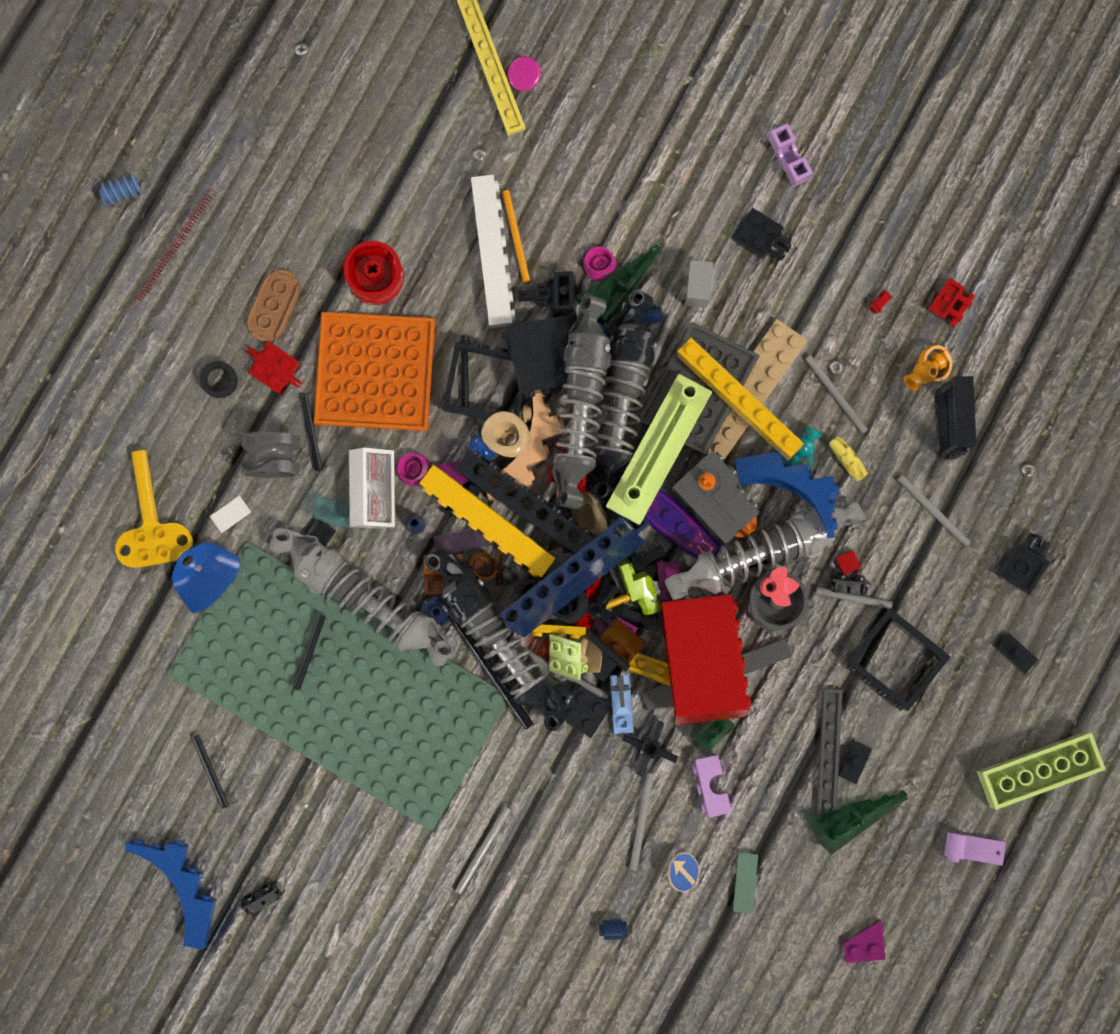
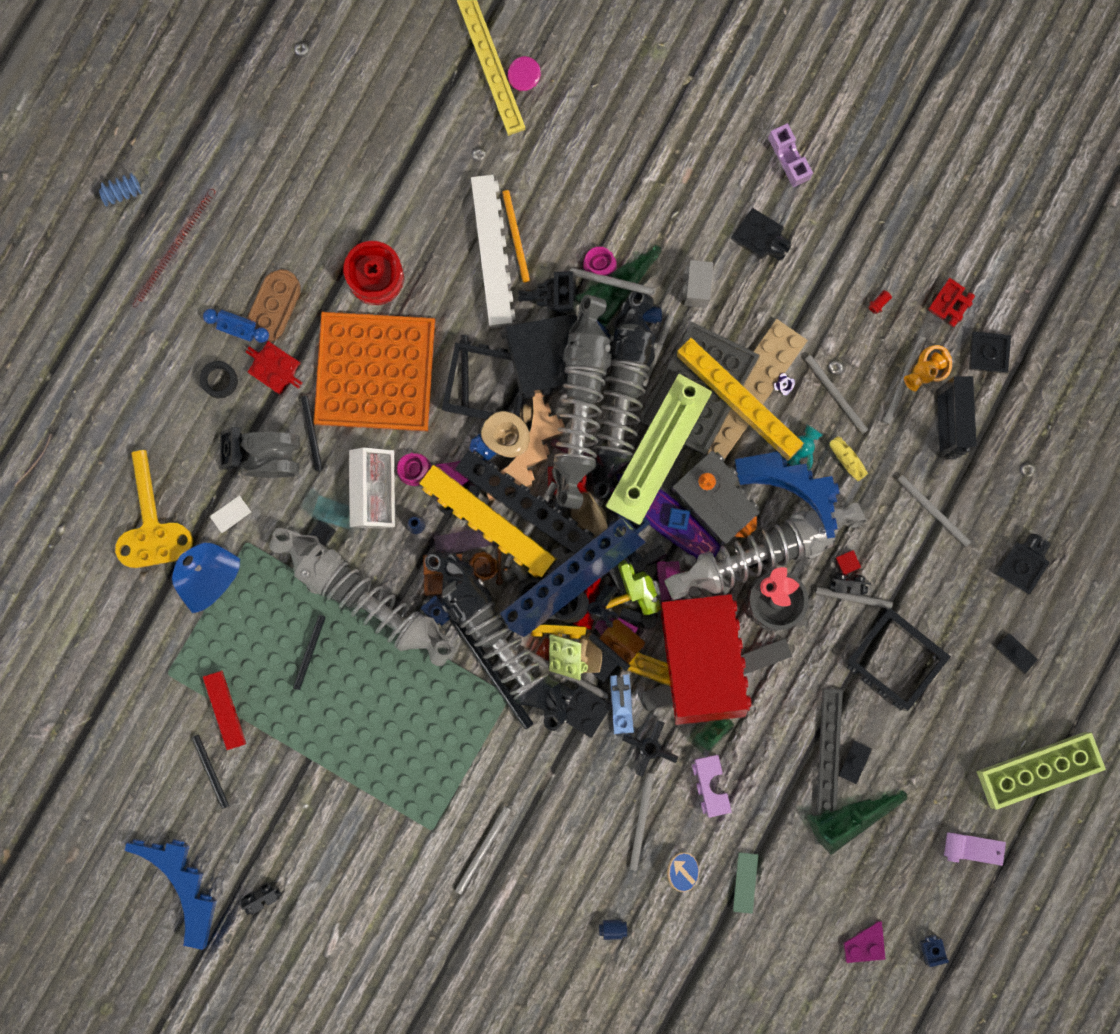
(224, 710): none -> red tile
(230, 448): none -> black plate
(236, 325): none -> blue plate
(613, 281): none -> light grey piece
(678, 519): none -> blue tile
(790, 382): none -> plate
(901, 386): none -> light grey piece
(933, 959): none -> dark blue brick
(990, 352): none -> black plate

